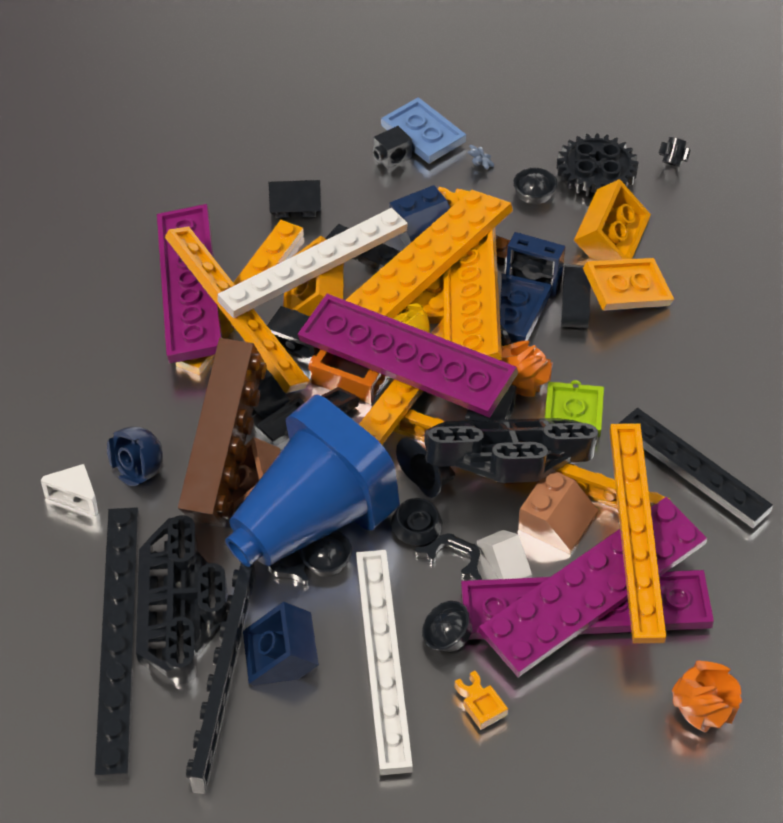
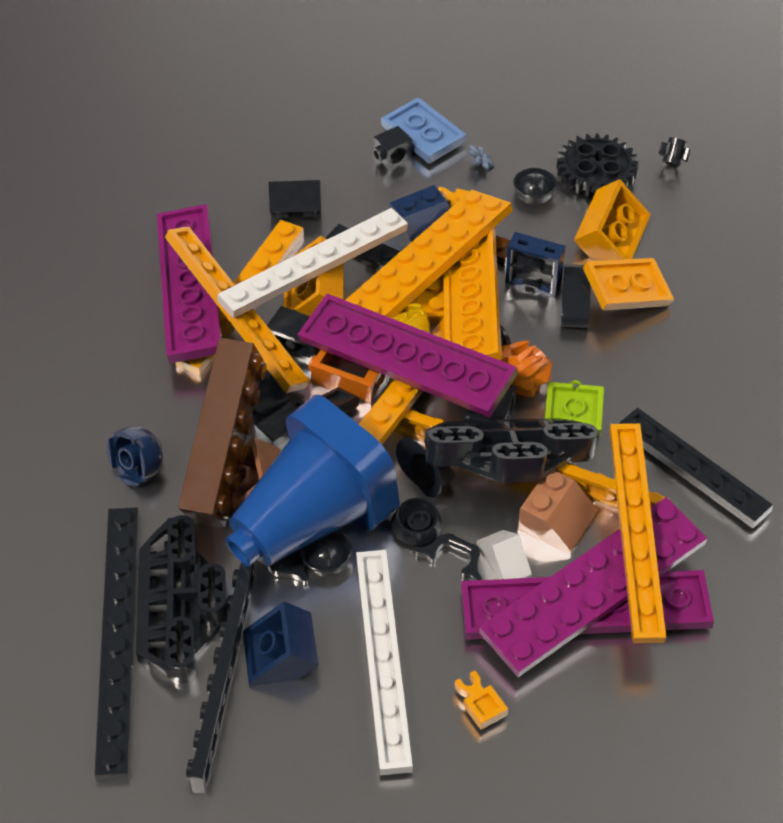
(71, 489): white slope -> none
(447, 627): black hat -> none
(521, 305): dark blue wing -> none
(707, 695): orange hair -> none

